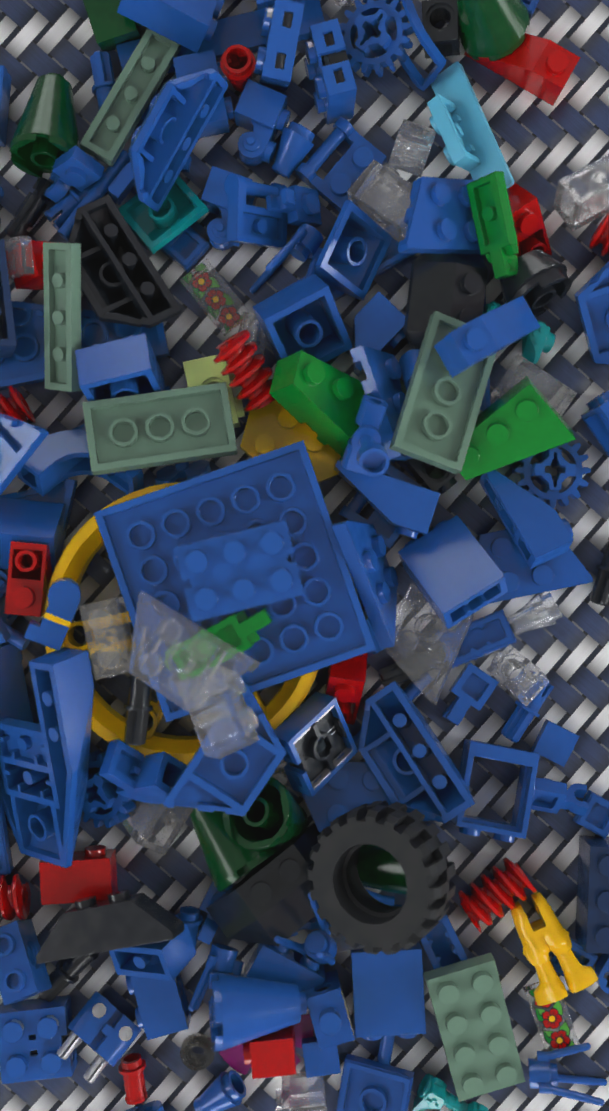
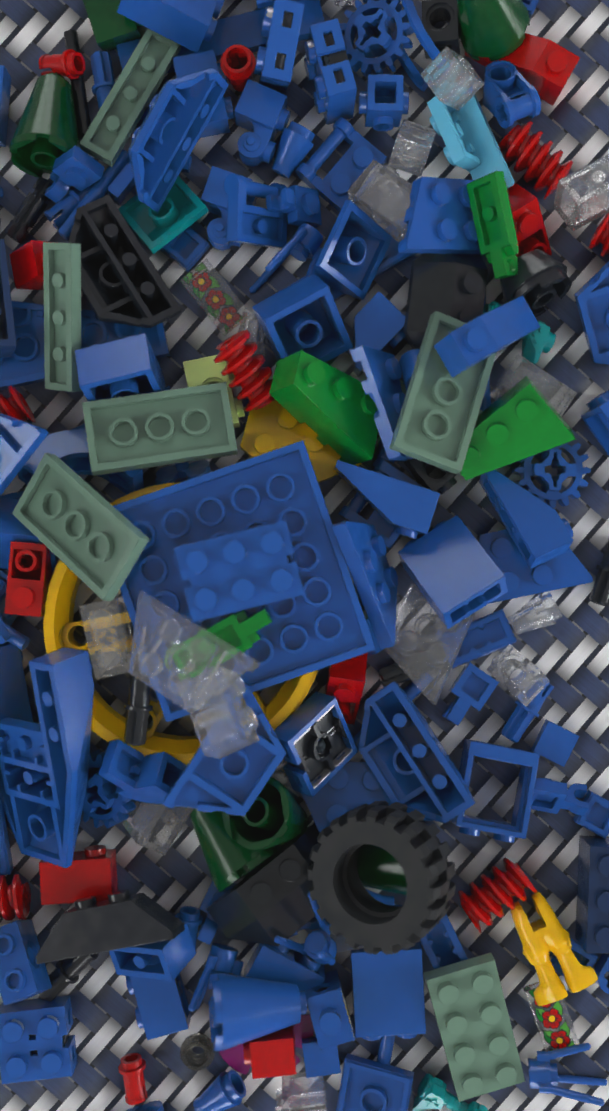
(19, 256): clear tile -> none
(63, 602): blue leg -> none
(66, 64): none -> red pin
(78, 88): none -> black bar
(80, 527): none -> sand green plate
(103, 1030): blue piece -> none
(364, 450): blue bar -> none
(383, 101): none -> blue brick
(452, 79): none -> clear brick
(509, 94): none -> blue piece
(535, 158): none -> red piece

